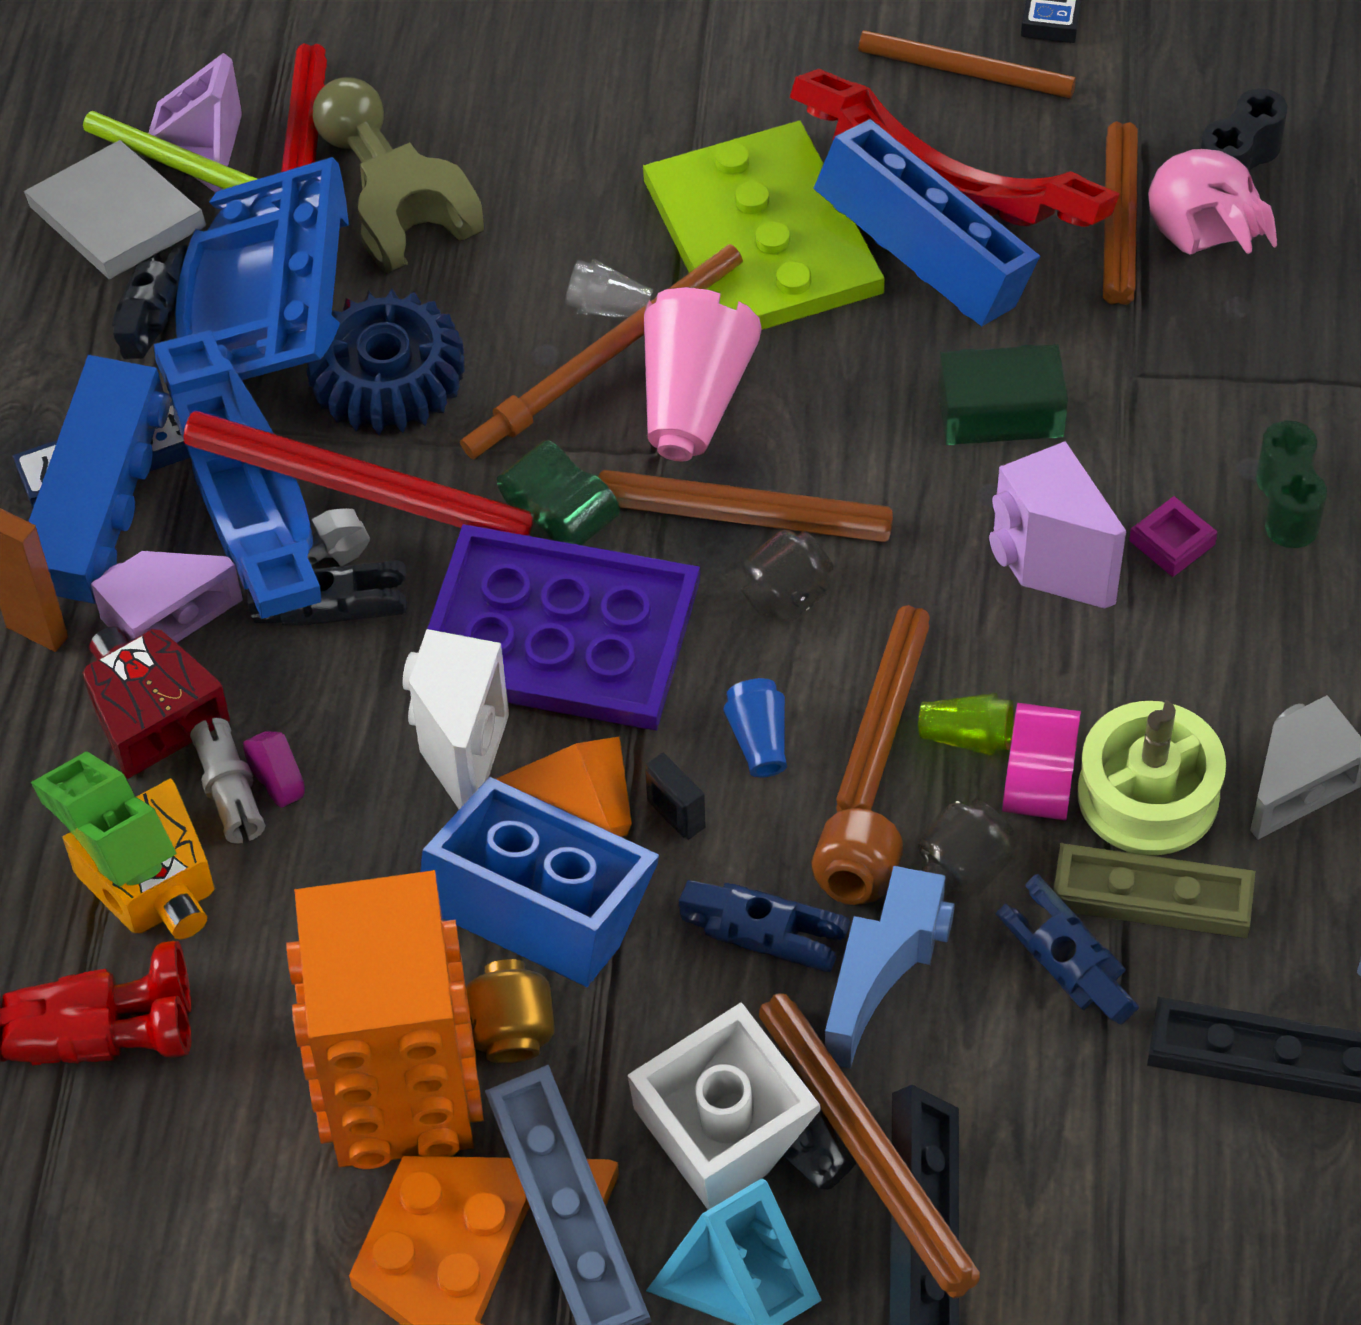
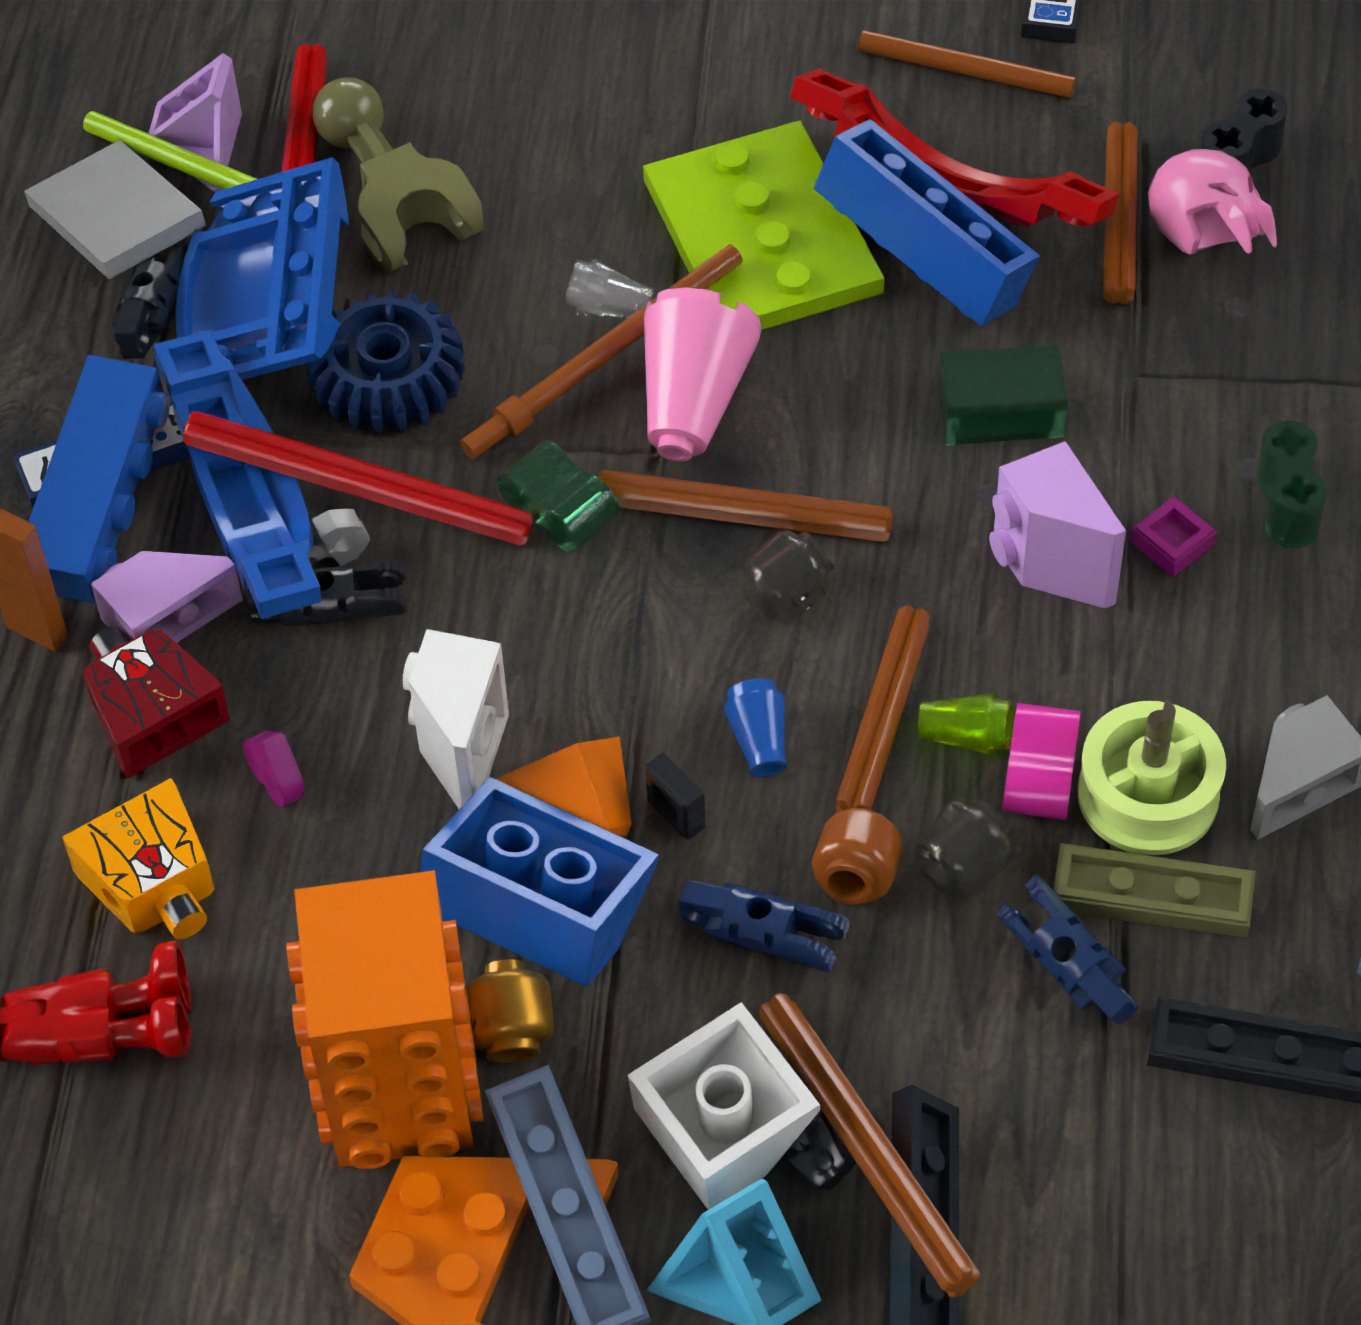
(106, 818): bright green slope -> none
(227, 780): light grey pin -> none
(573, 621): dark purple plate -> none
(883, 952): medium blue slope -> none

